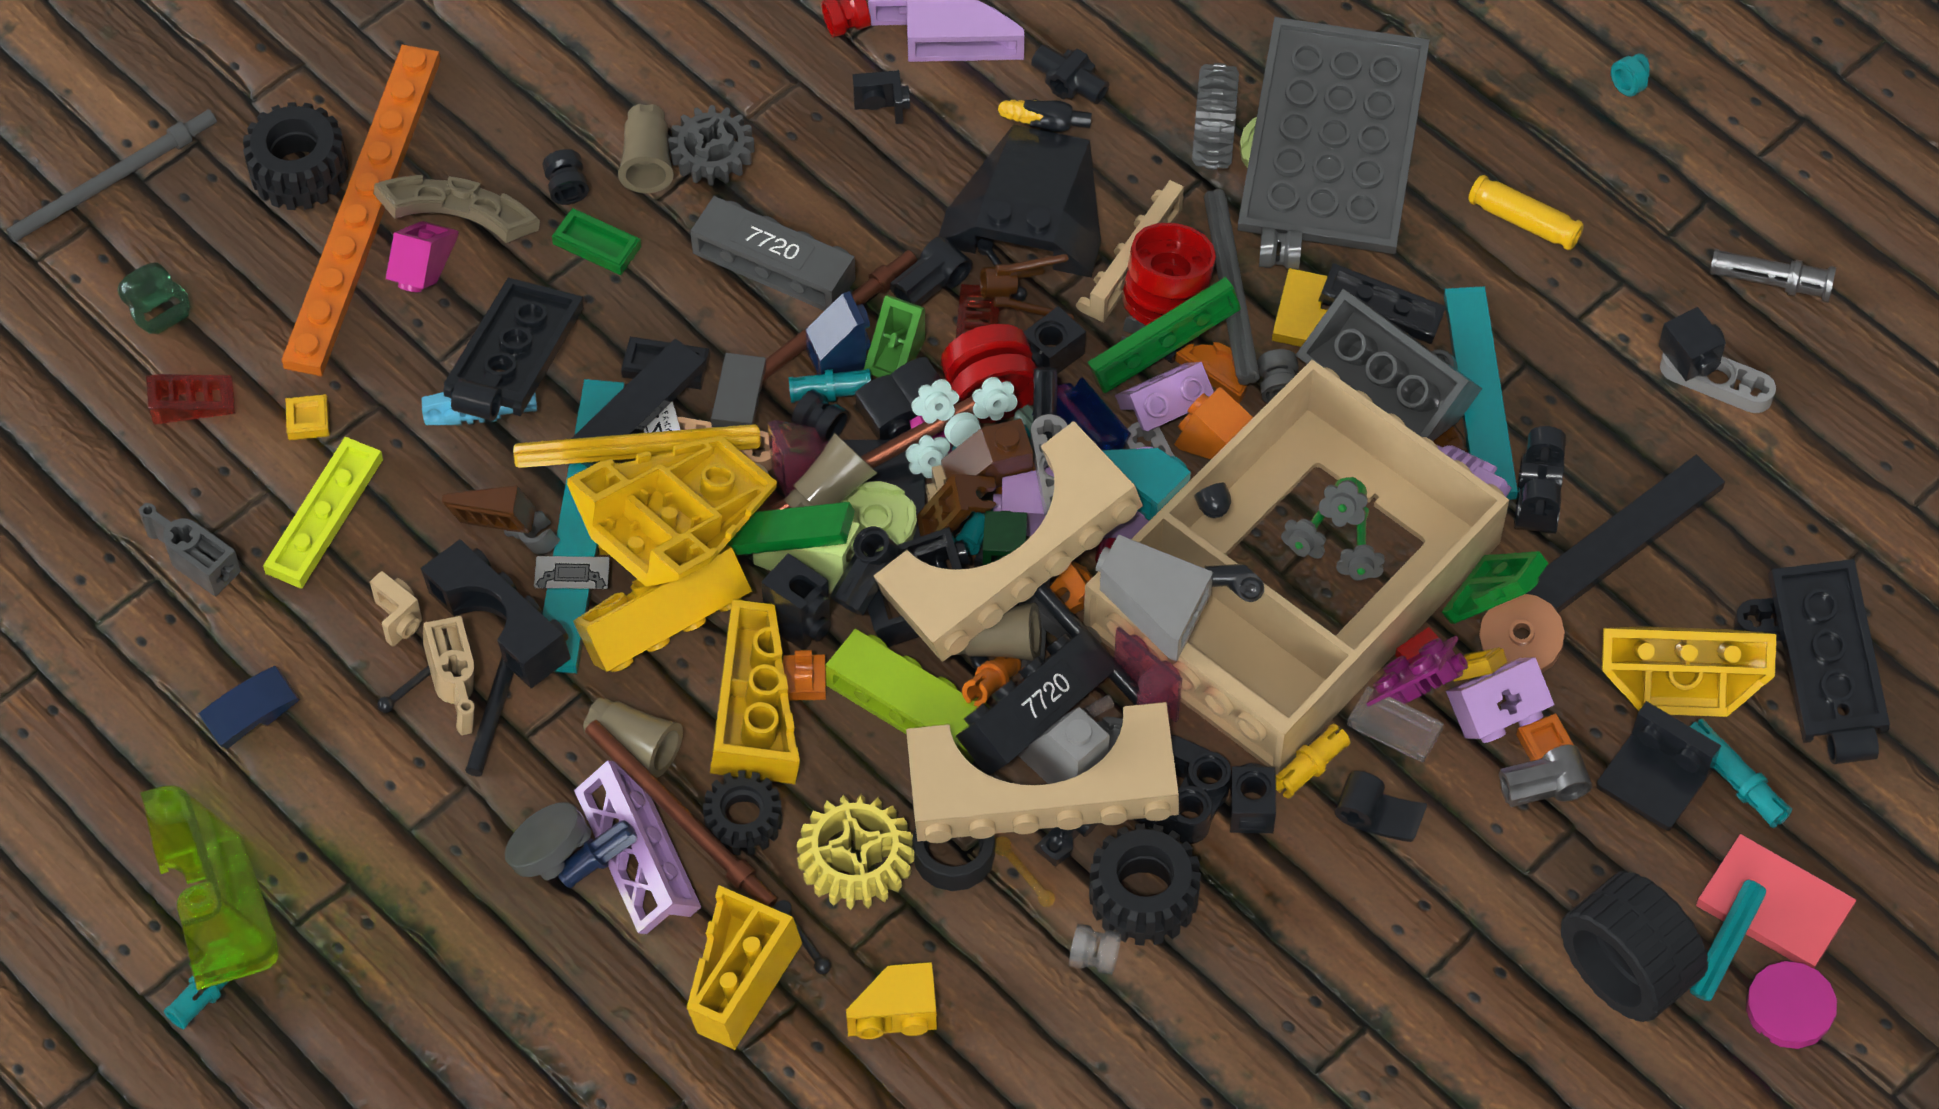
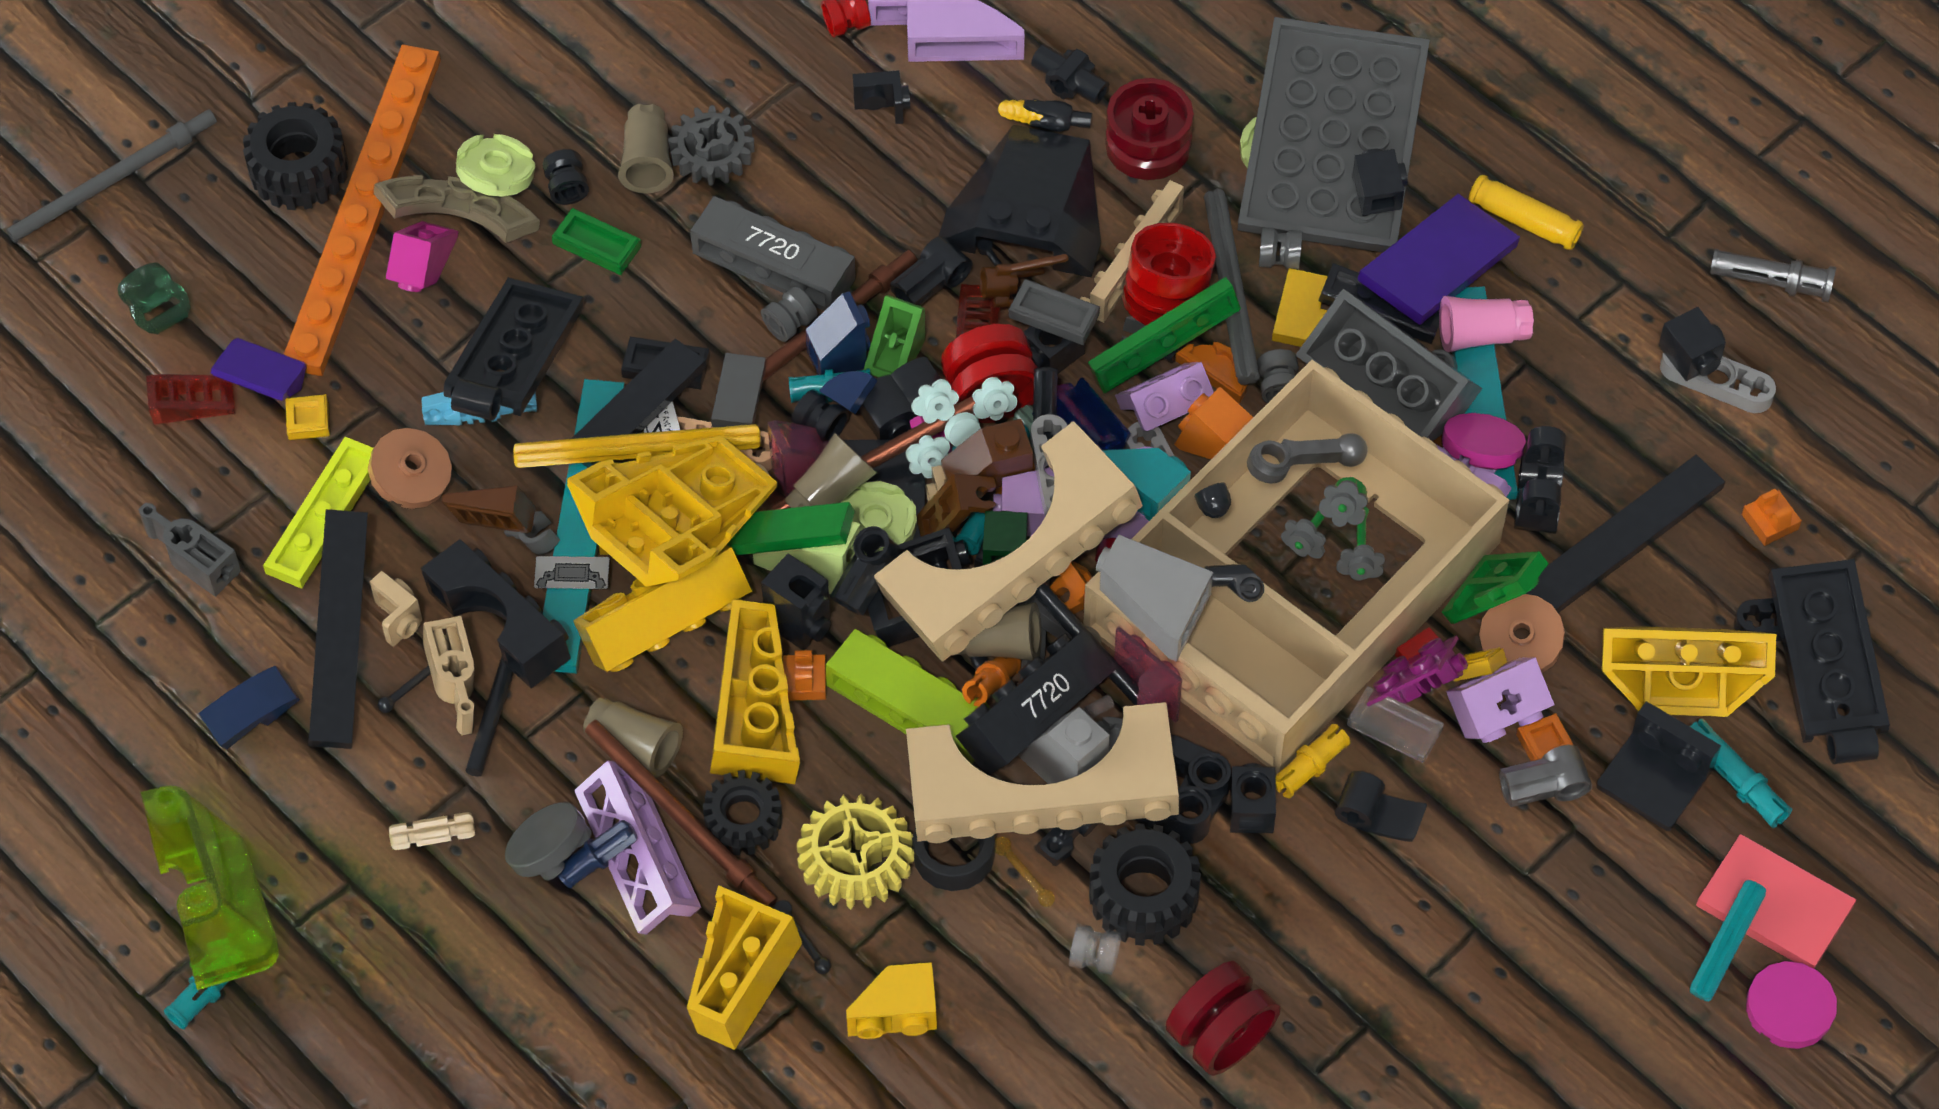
(260, 369): none -> dark purple slope
(338, 629): none -> black tile
(404, 485): none -> nougat plate
(432, 831): none -> tan axle
(495, 165): none -> yellowish green tile
(789, 314): none -> dark grey wheel
(849, 389): none -> dark blue tile
(1054, 312): none -> dark grey tile
(1149, 128): none -> dark red wheel
(1215, 116): dark grey gear -> none
(1222, 1018): none -> dark red wheel
(1348, 450): none -> flat silver piece
(1379, 181): none -> black brick
(1438, 258): none -> dark purple tile
(1483, 322): none -> bright pink plant
(1484, 439): none -> dark pink tile
(1631, 74): teal tile -> none
(1634, 946): black tyre -> none
(1771, 517): none -> orange tile

